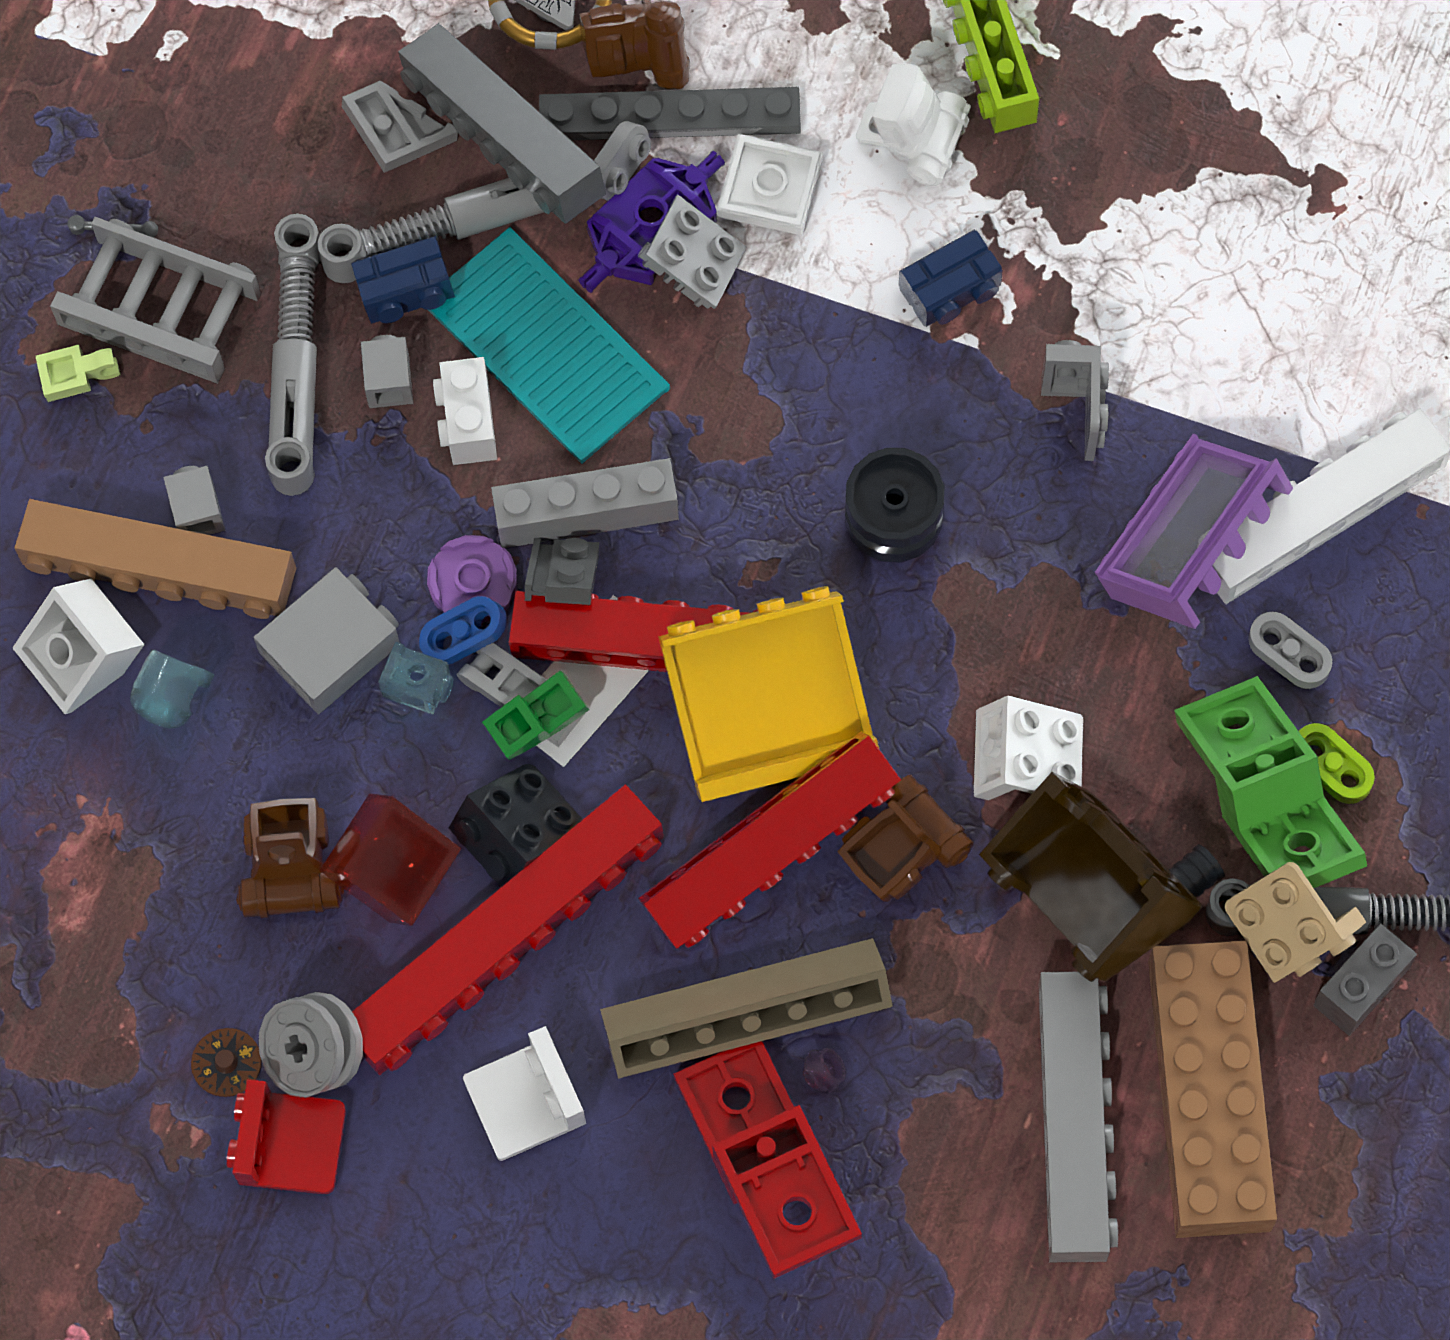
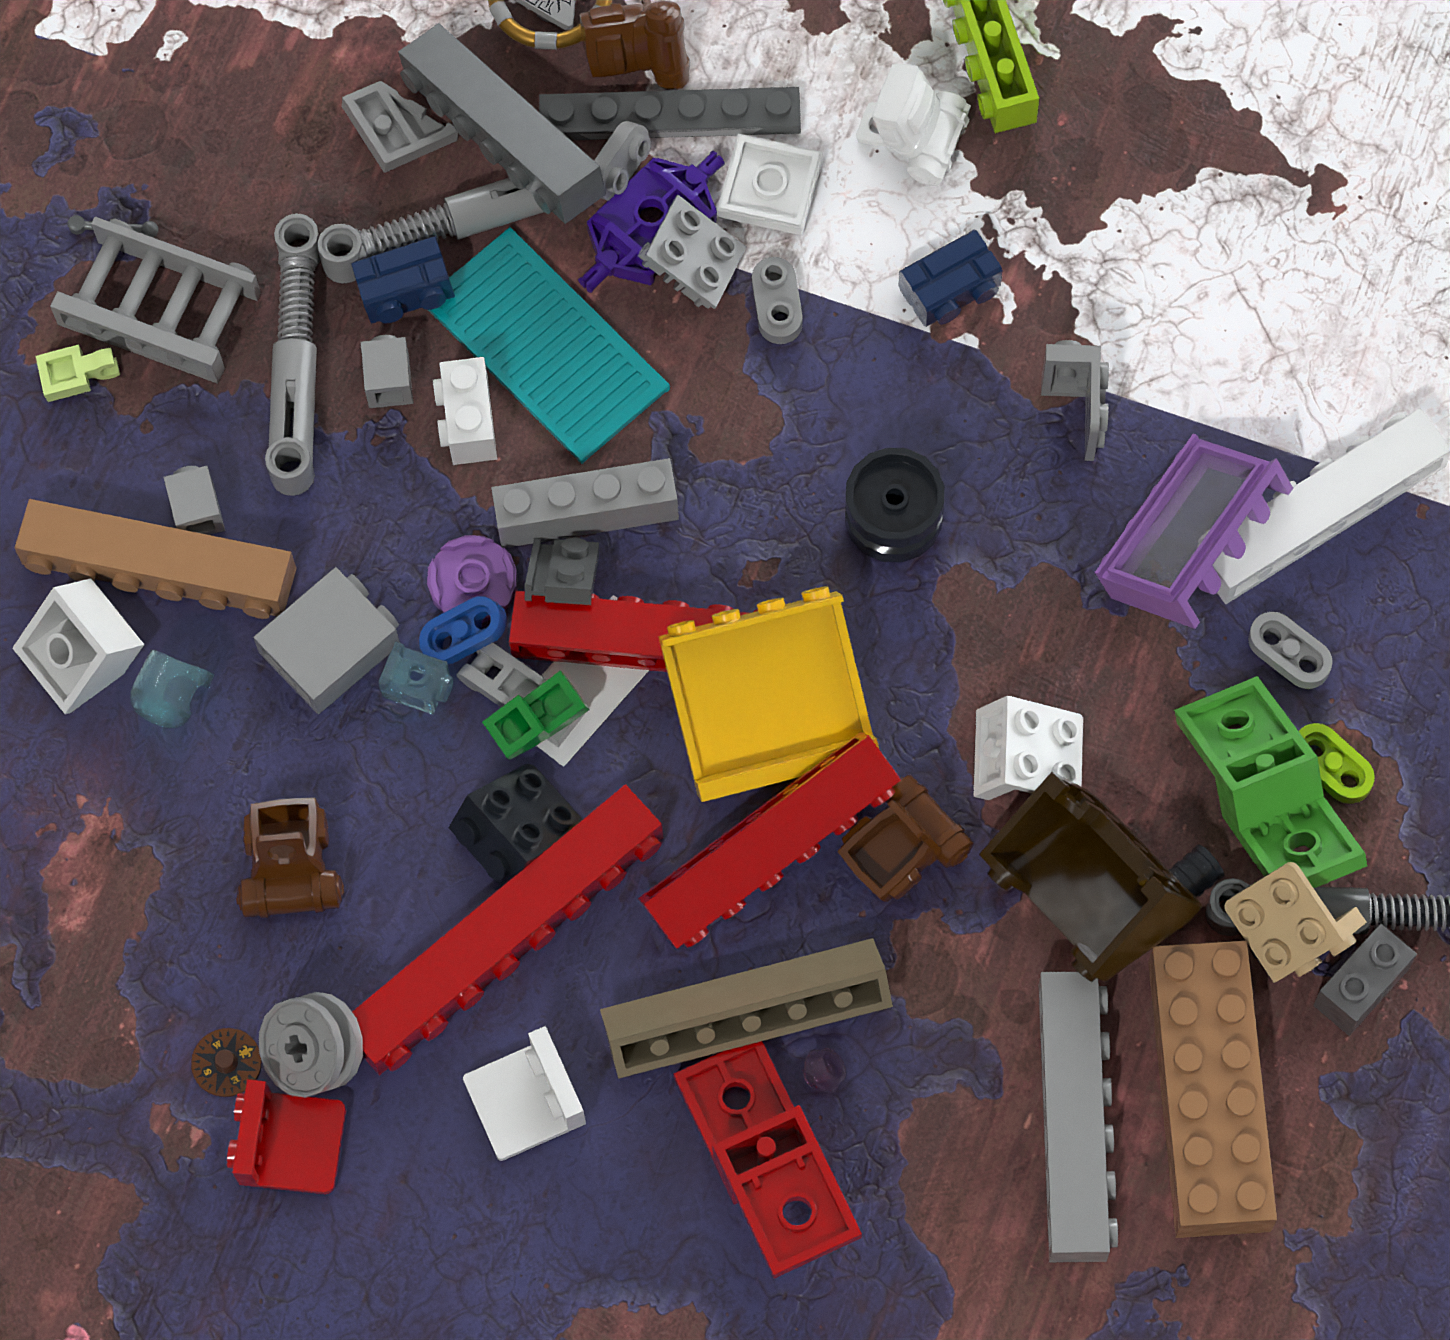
(390, 859): clear red piece -> none
(777, 297): none -> light grey plate

